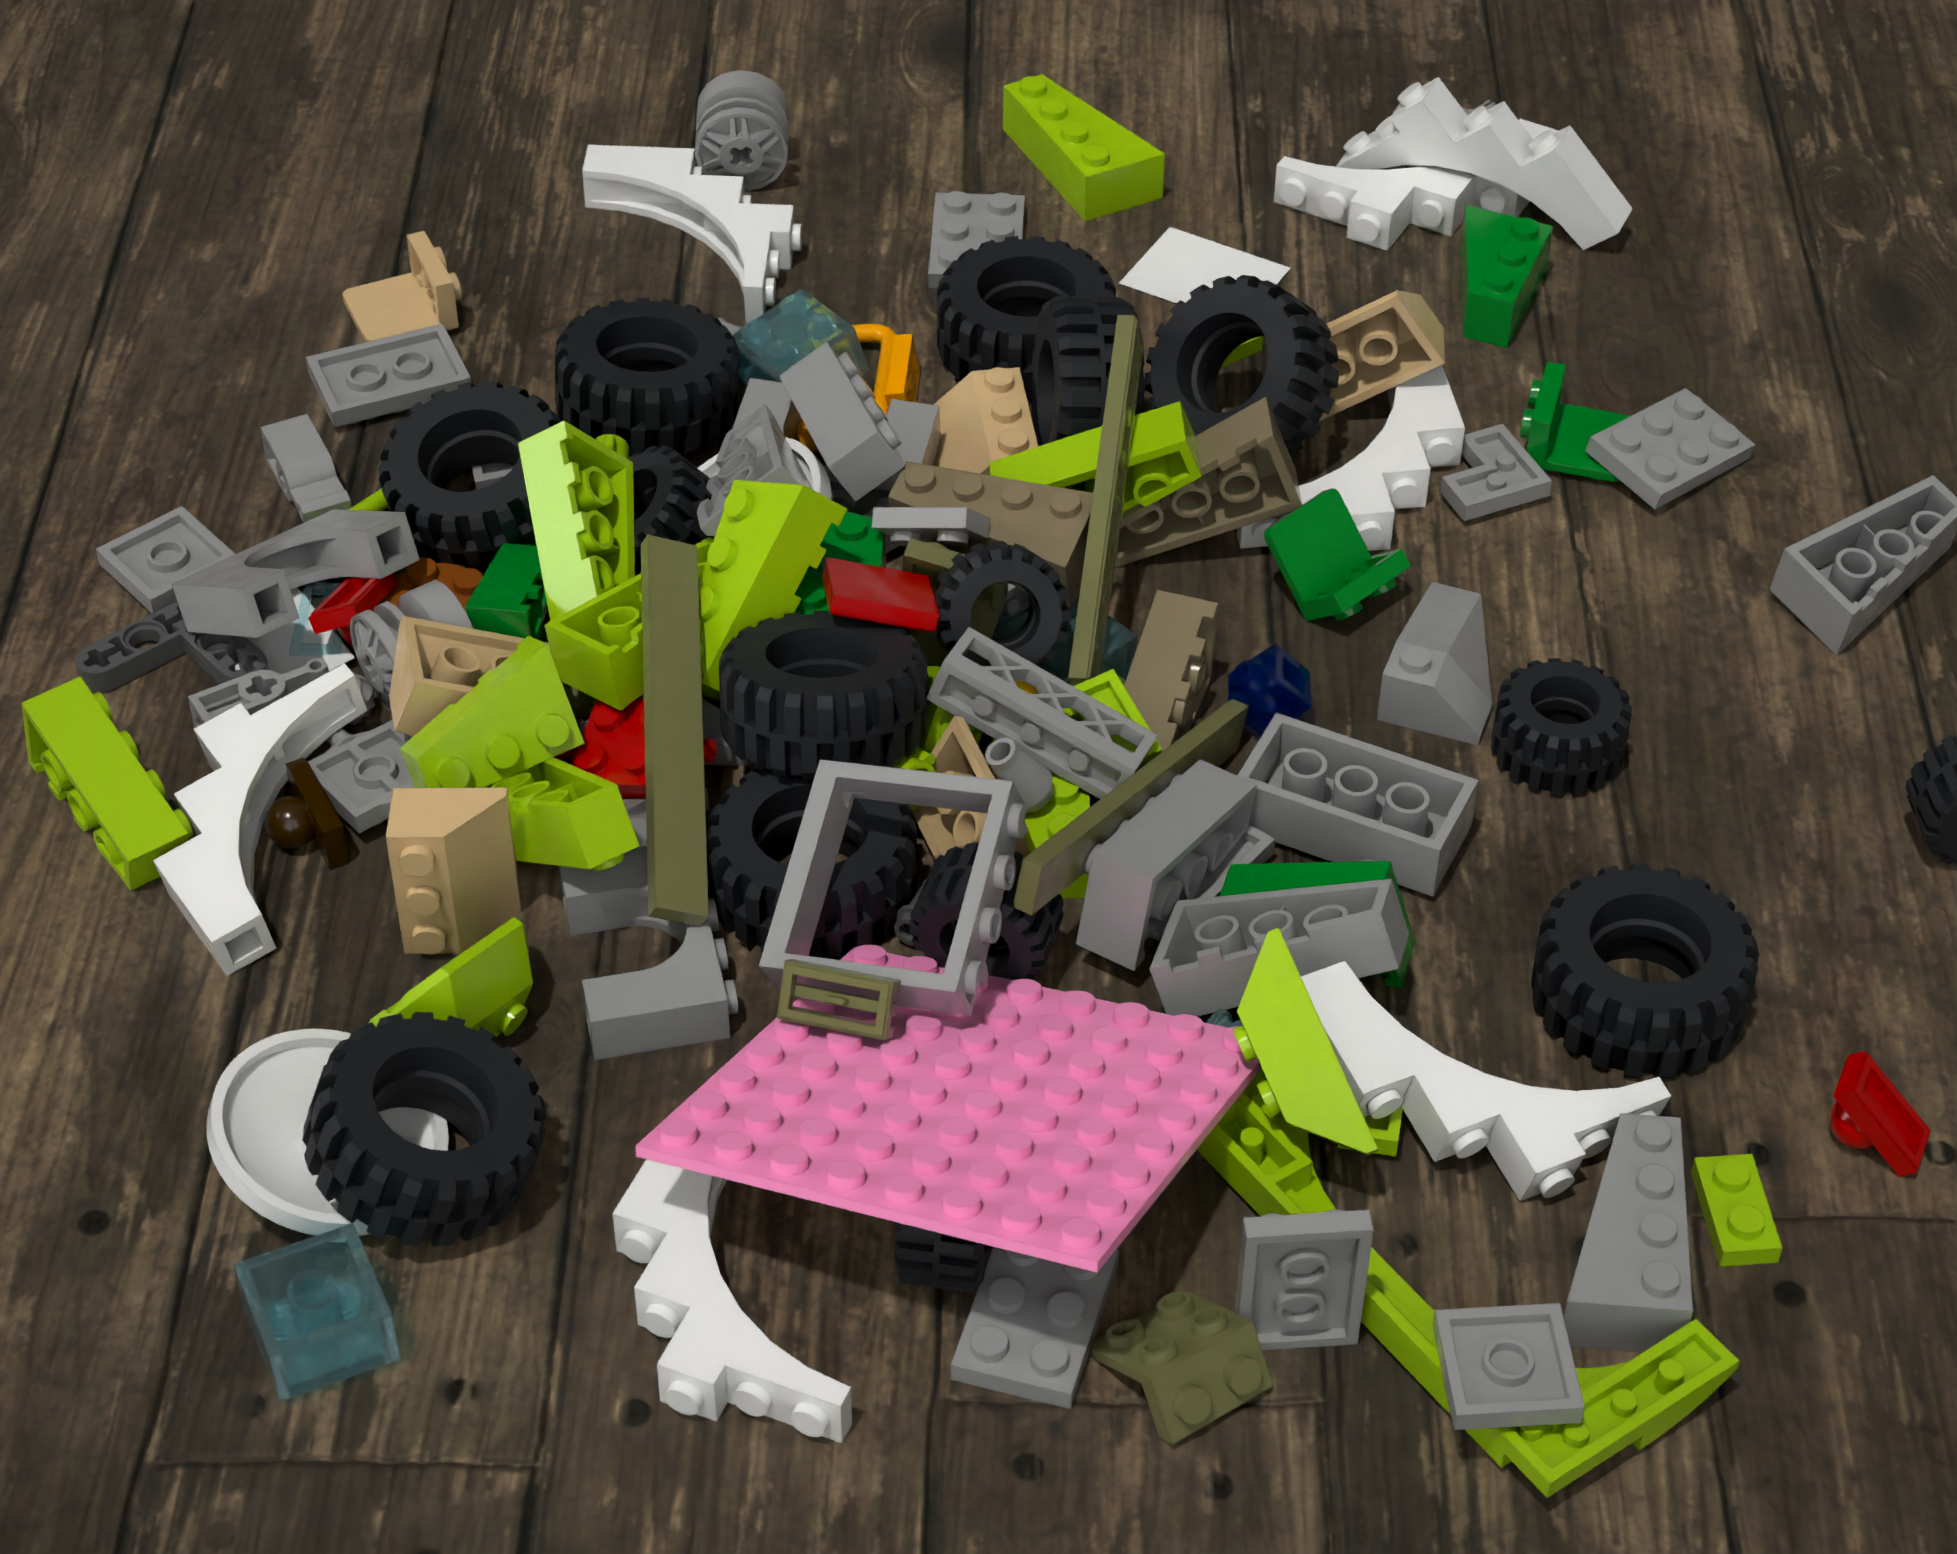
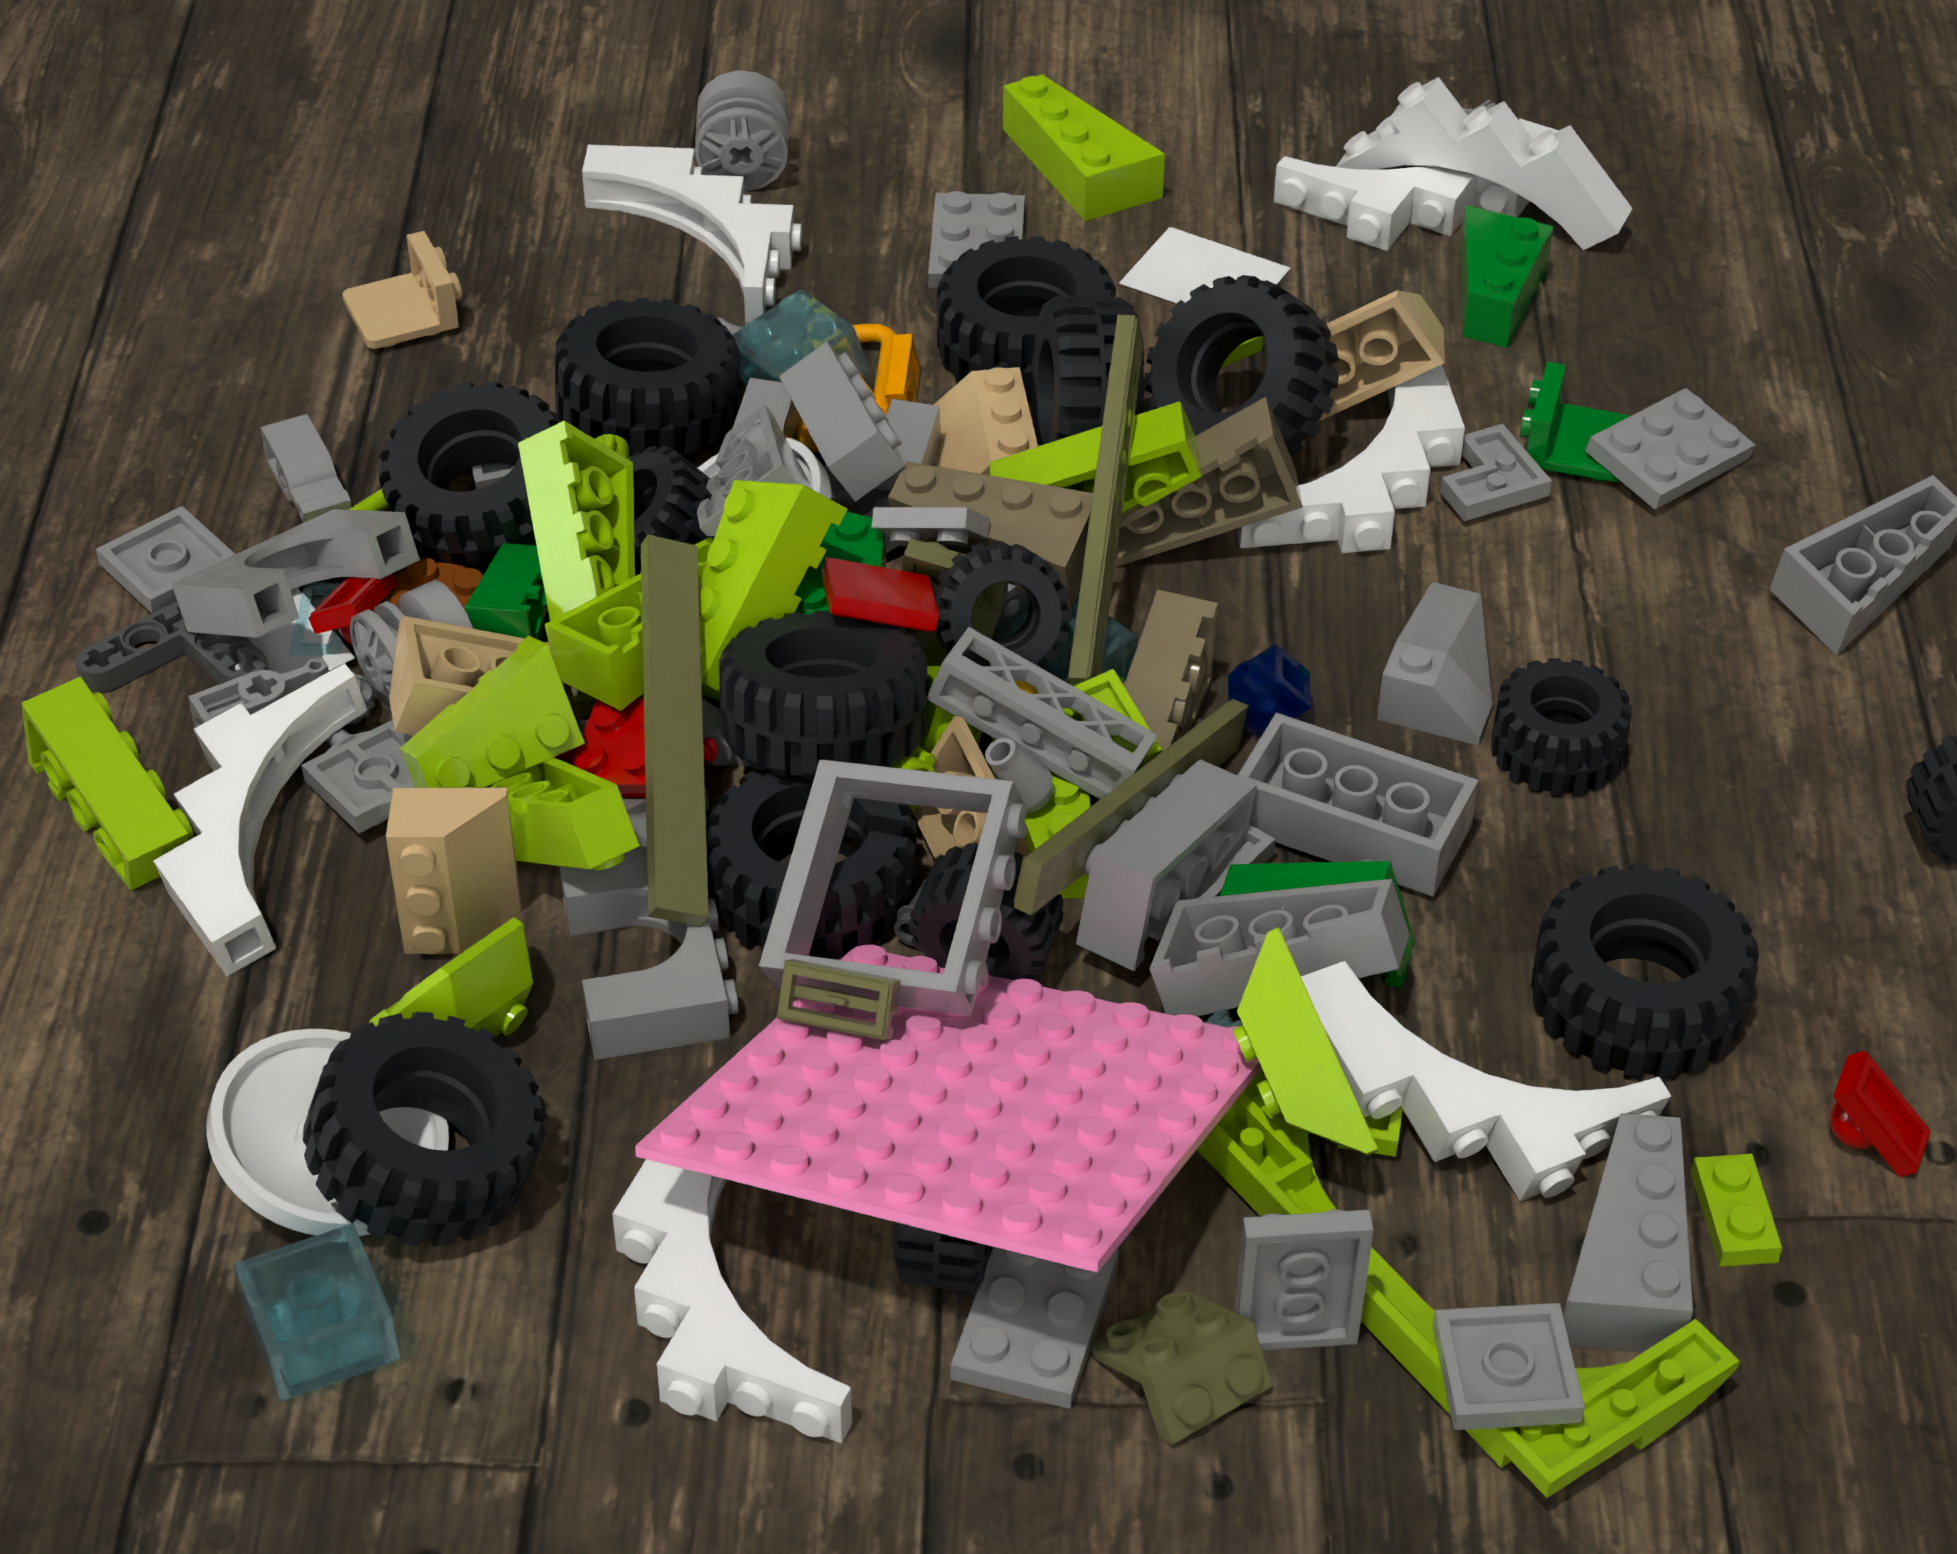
(307, 817): dark brown tile -> none
(386, 374): light grey plate -> none
(1328, 559): green bracket -> none

